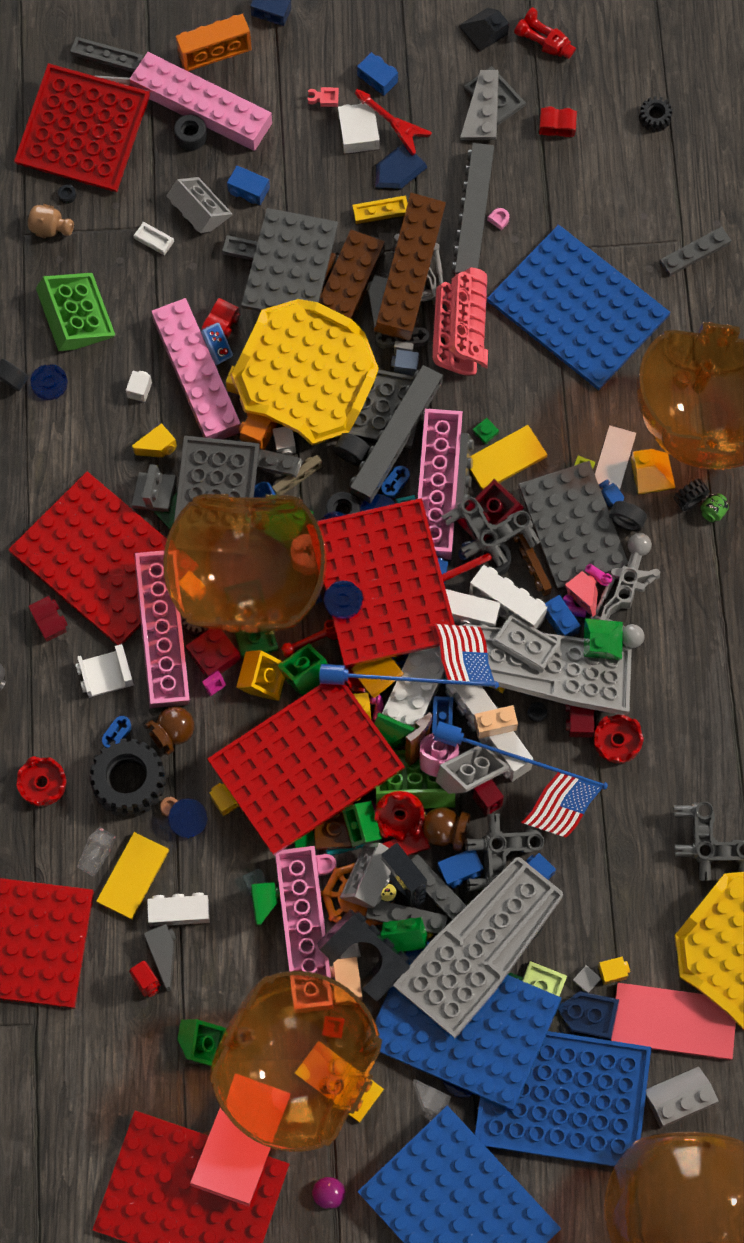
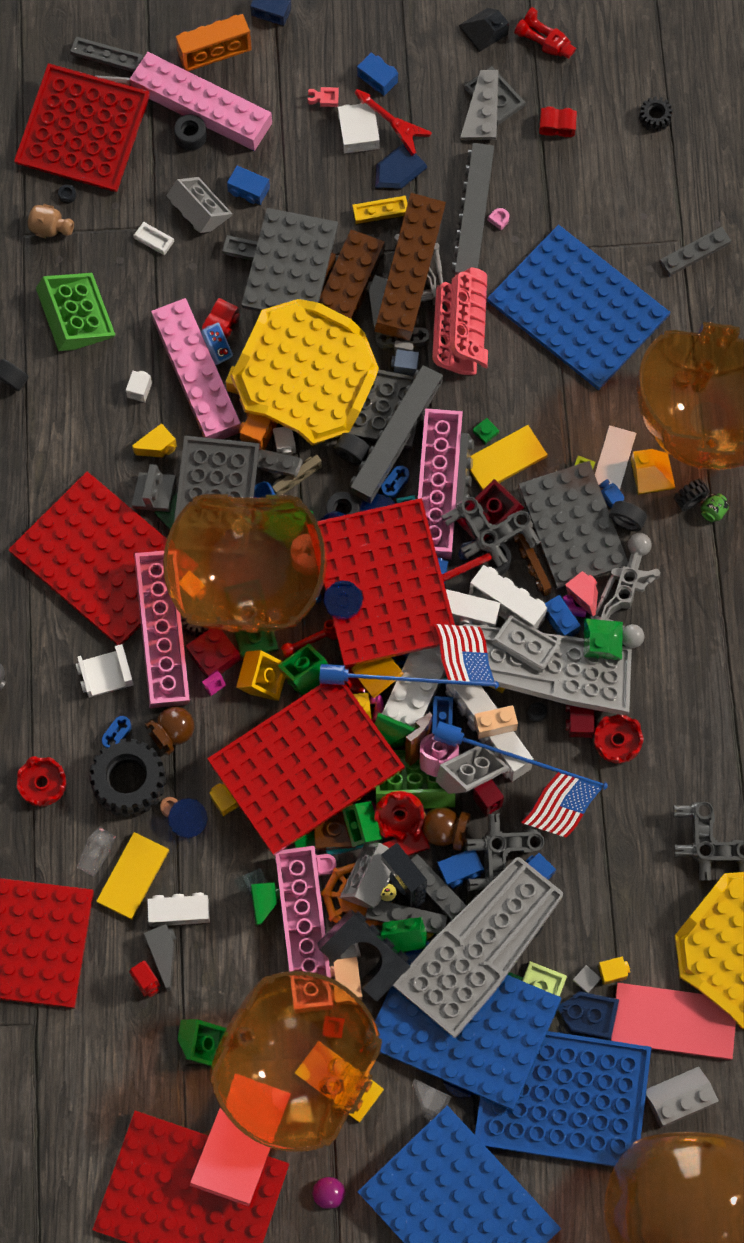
(48, 619): dark red brick -> none
(49, 382): clear blue tile -> none
(600, 576): dark pink arm -> none

